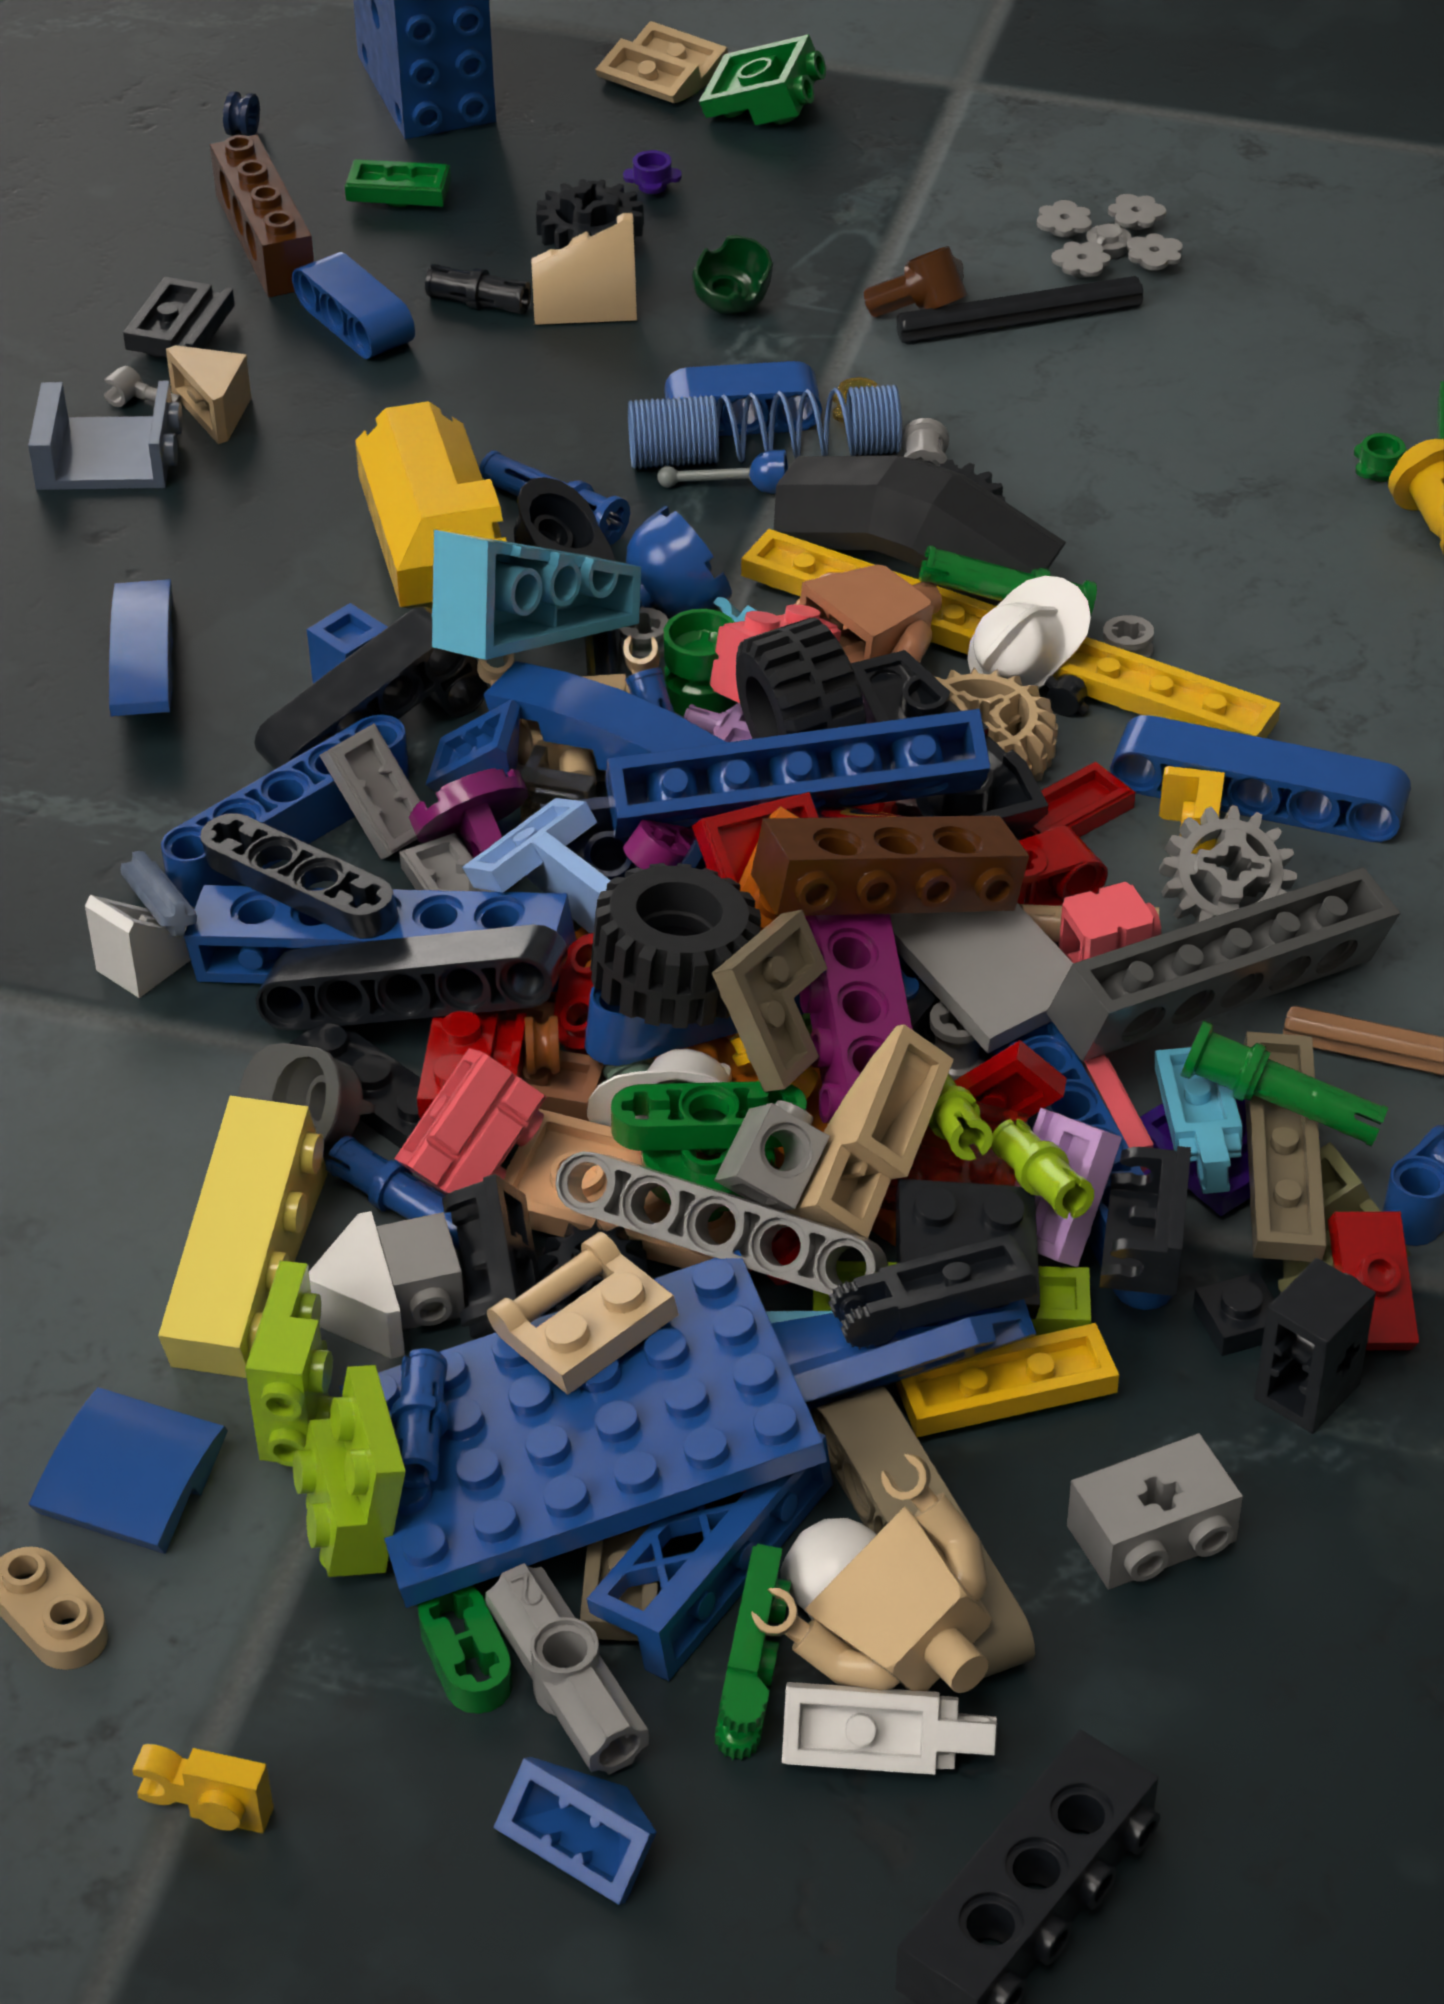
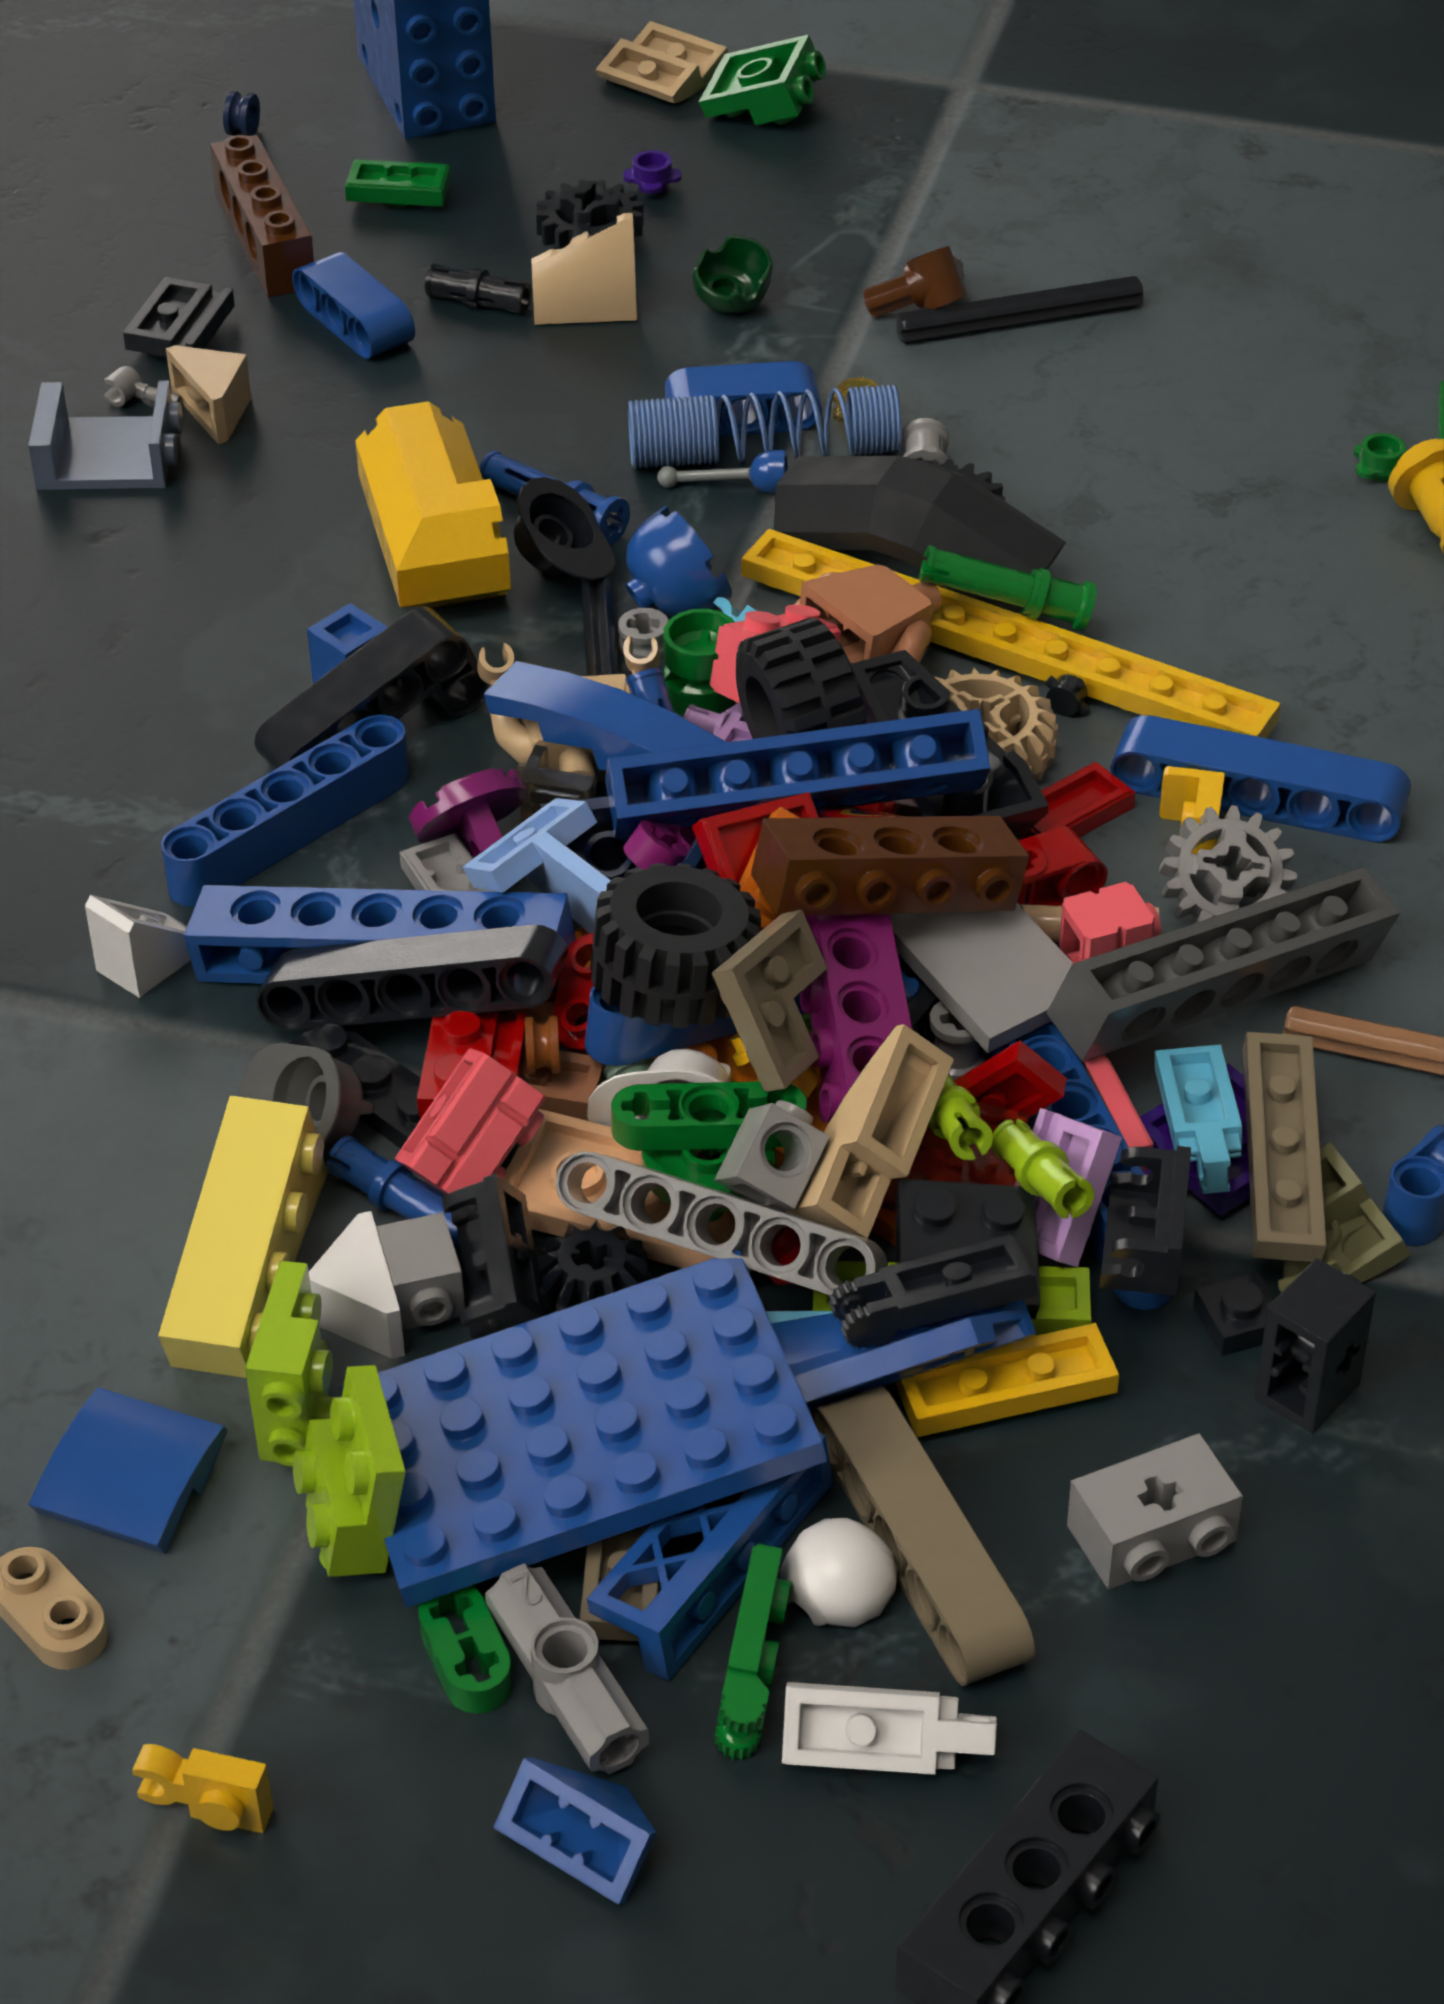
(141, 648): slope -> none
(158, 894): sand blue axle -> none
(243, 845): black beam -> none
(374, 789): light grey plate -> none
(421, 1415): blue pin -> none
(478, 746): blue slope -> none
(521, 597): medium azure wedge -> none
(593, 1327): tan plate -> none
(902, 1604): tan torso -> none
(1031, 631): white piece -> none
(1109, 240): light grey plant -> none
(1130, 634): light grey bush -> none
(1251, 1073): green pin -> none
(1375, 1254): red plate -> none

